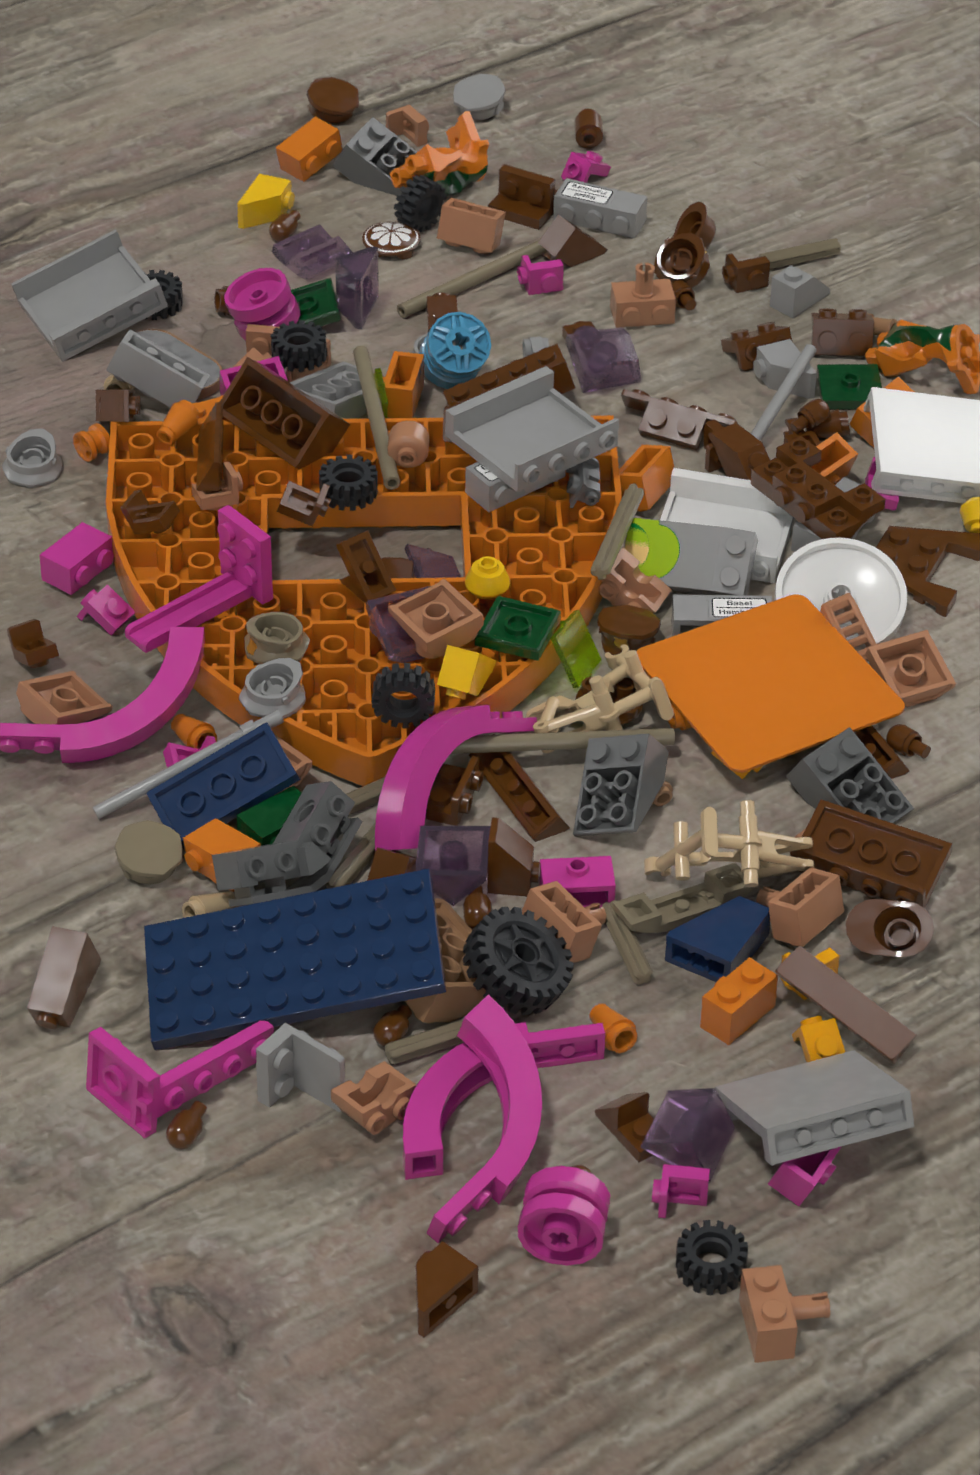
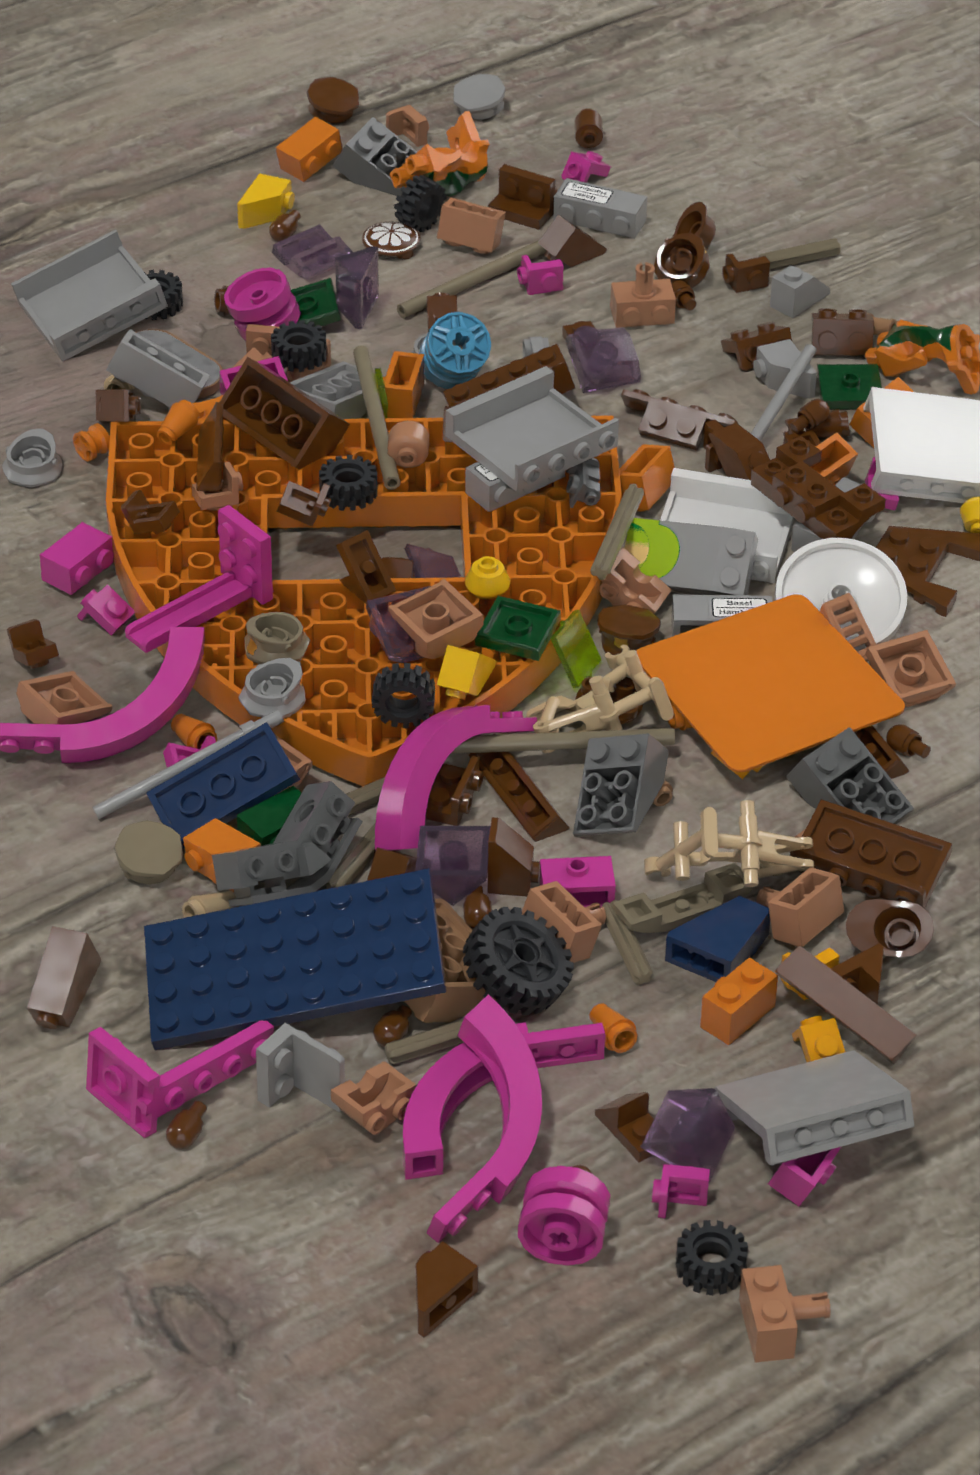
(864, 971): none -> reddish brown slope

